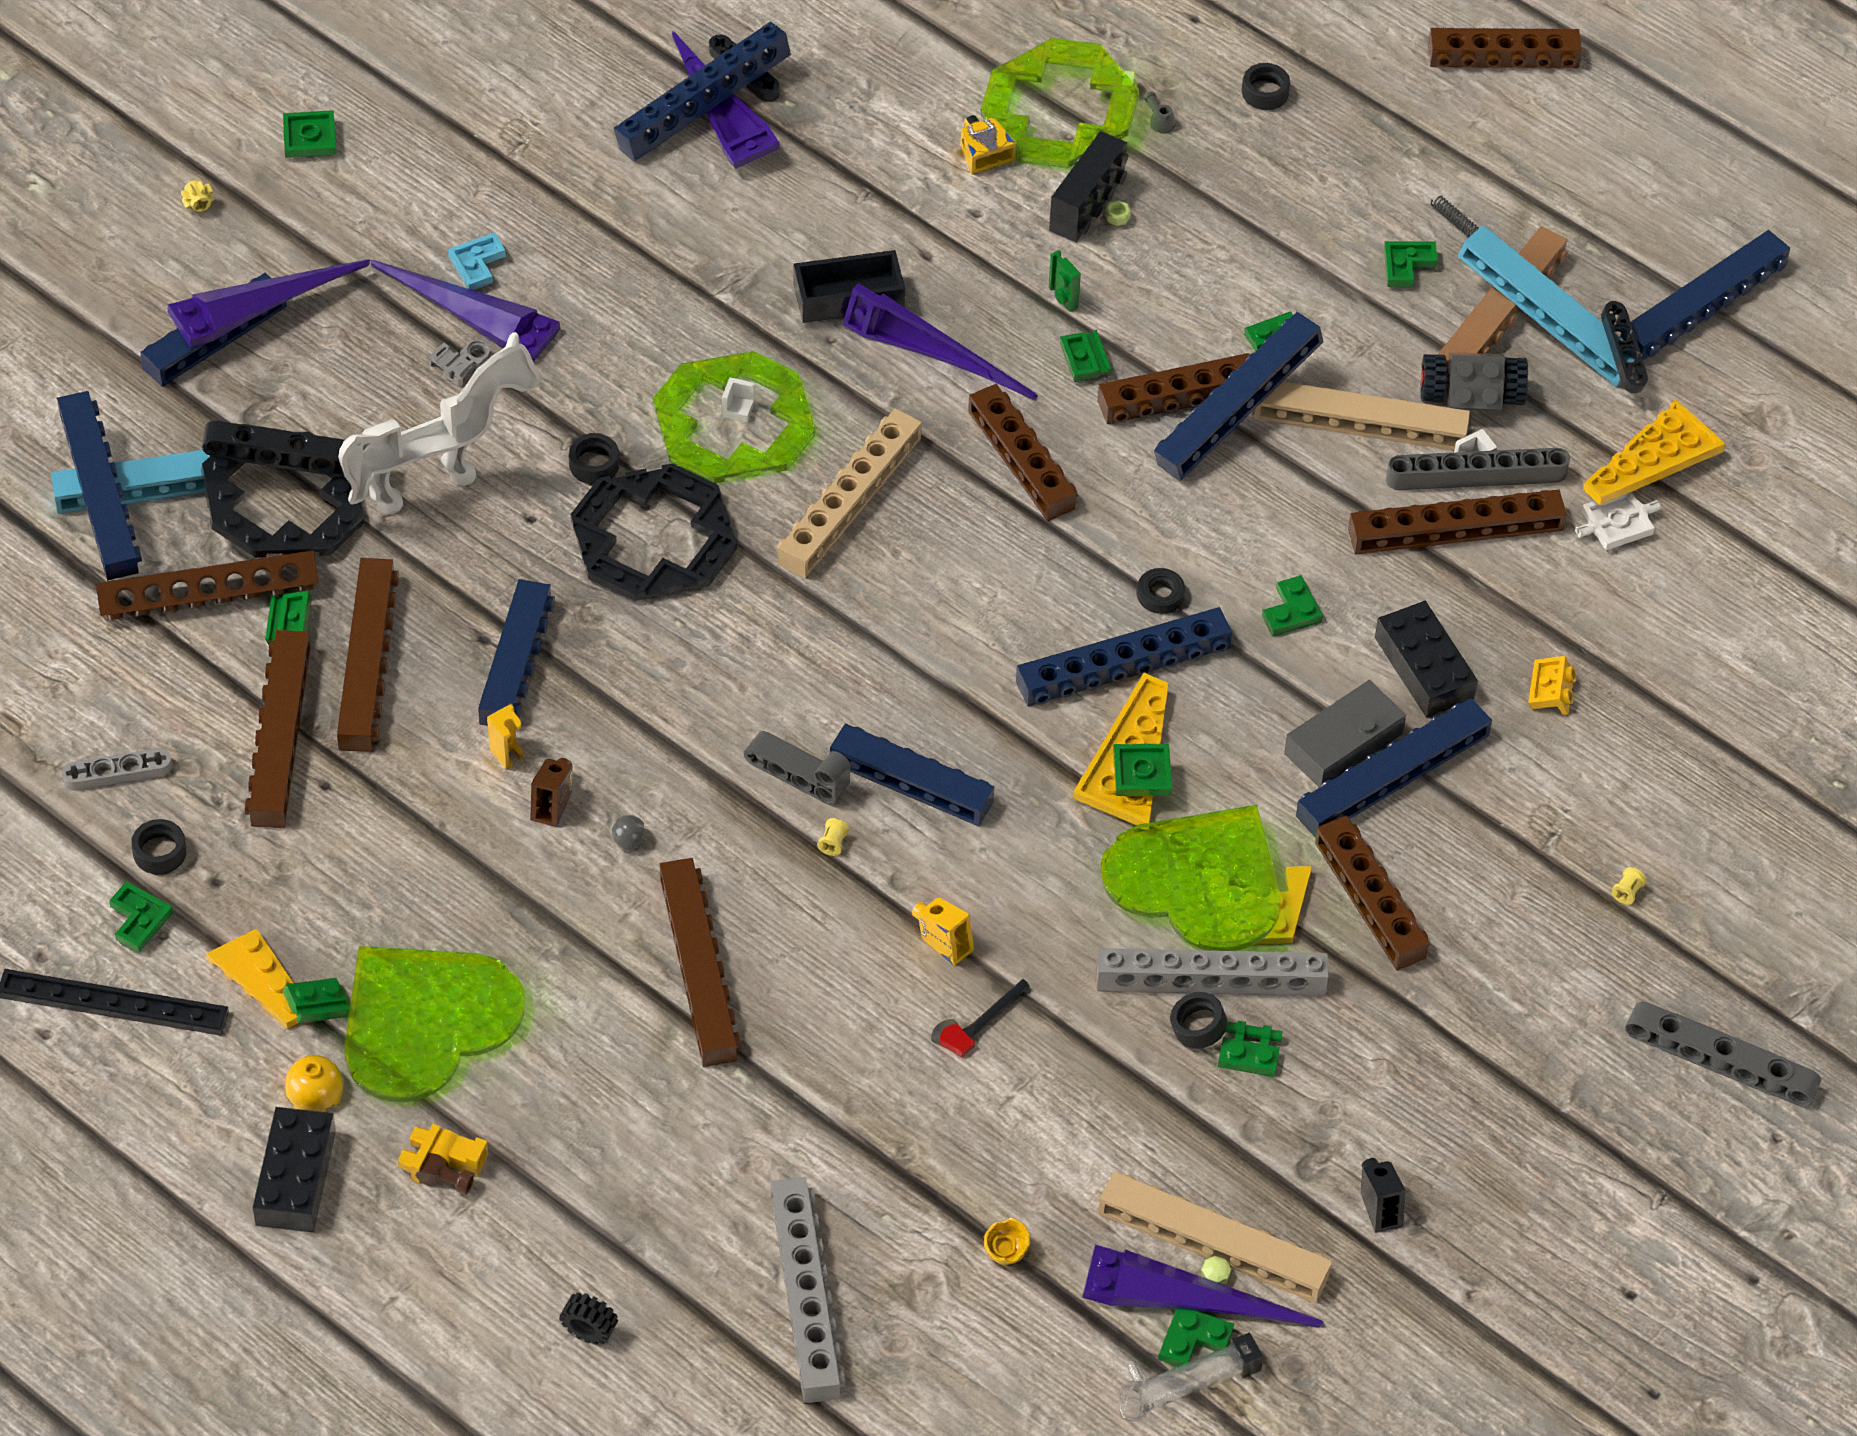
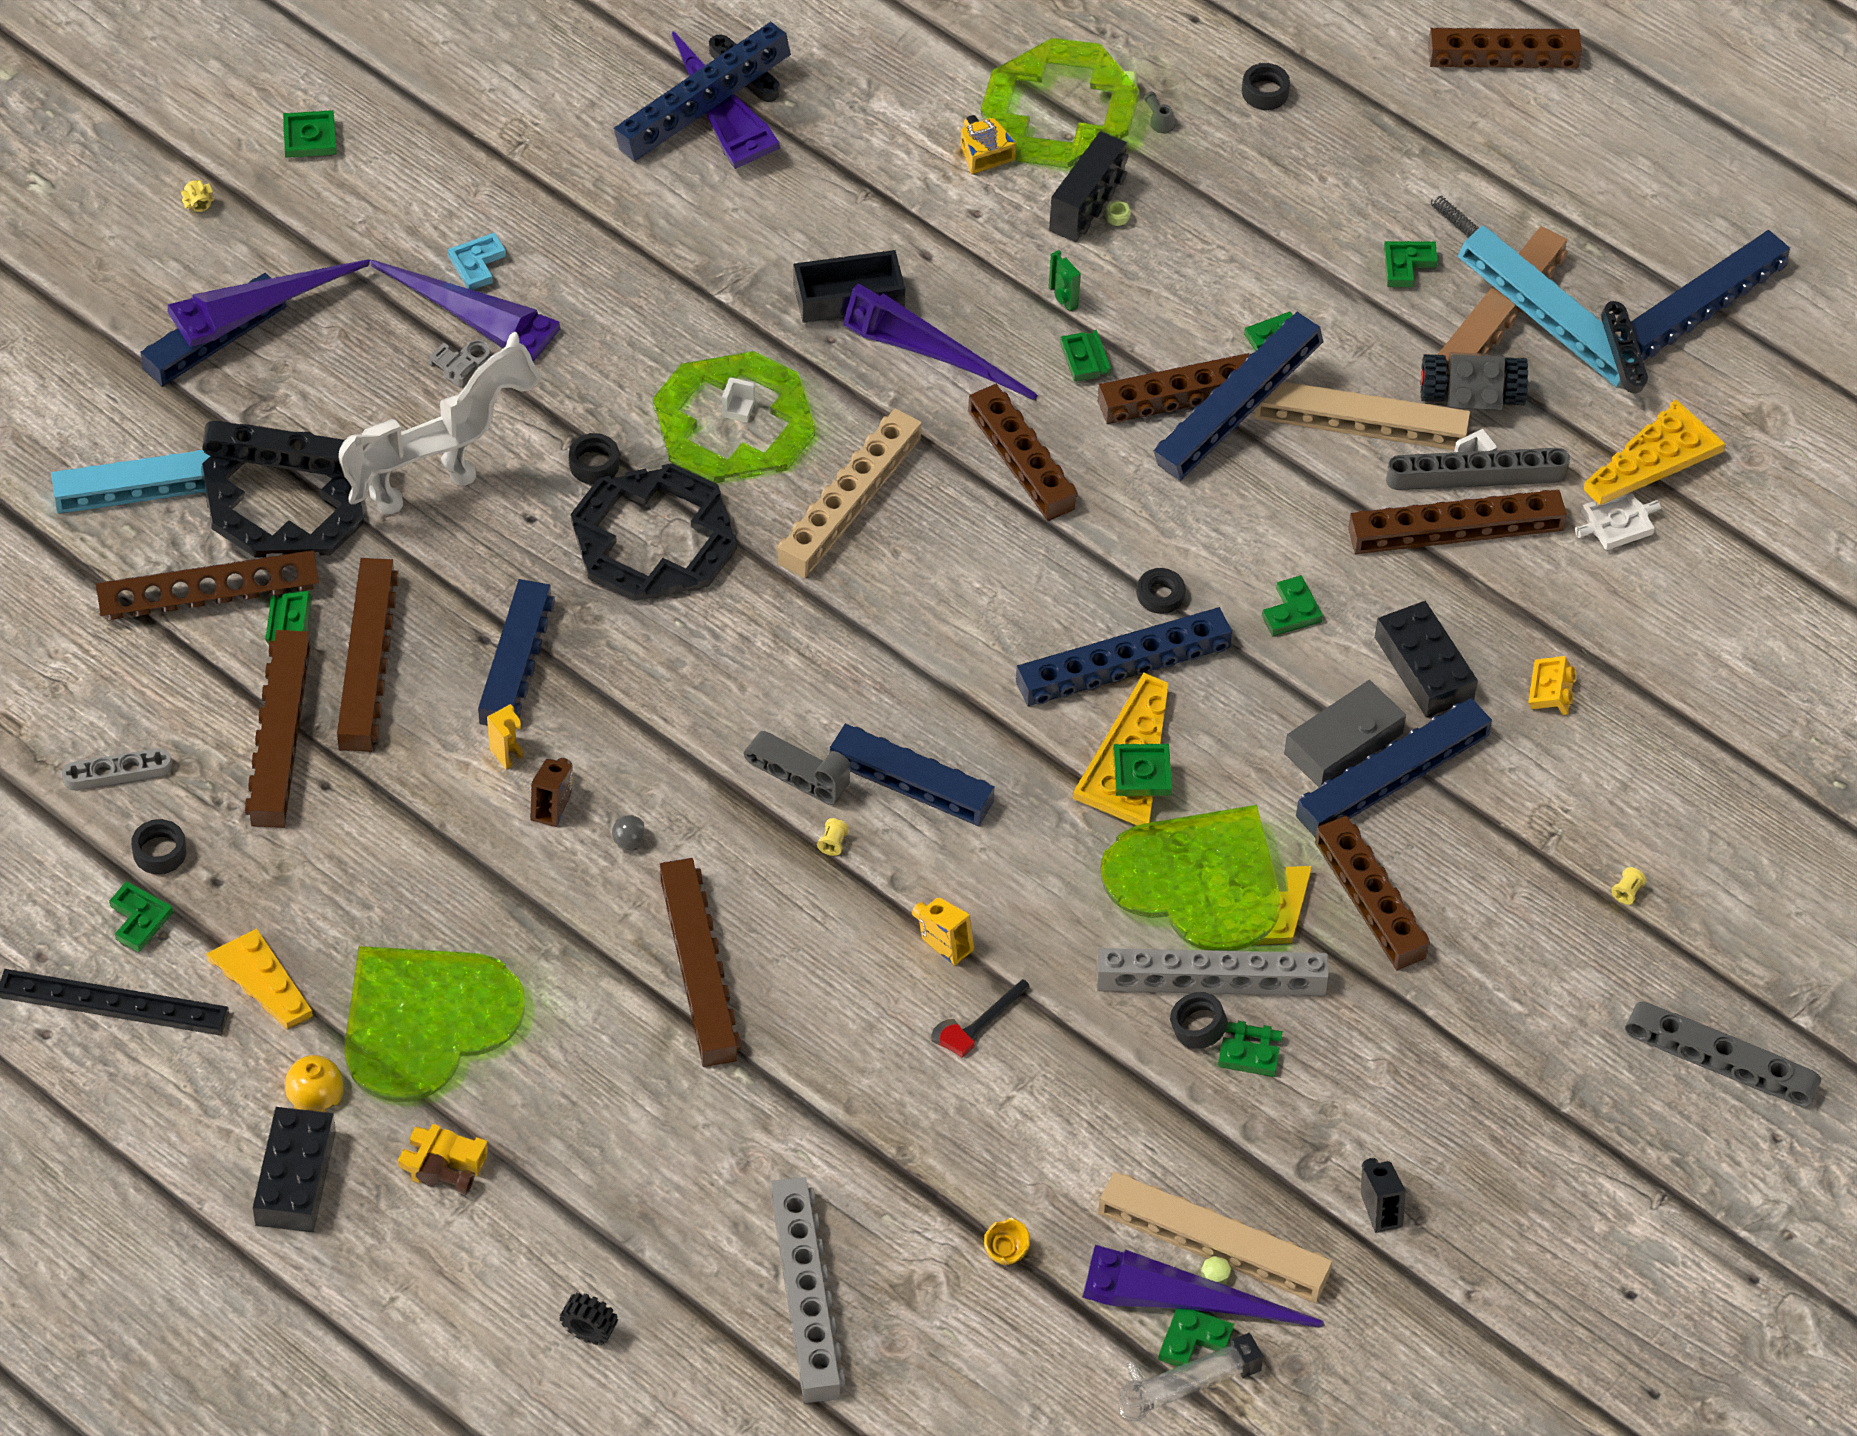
(98, 485): dark blue brick -> none
(317, 1000): green plate -> none

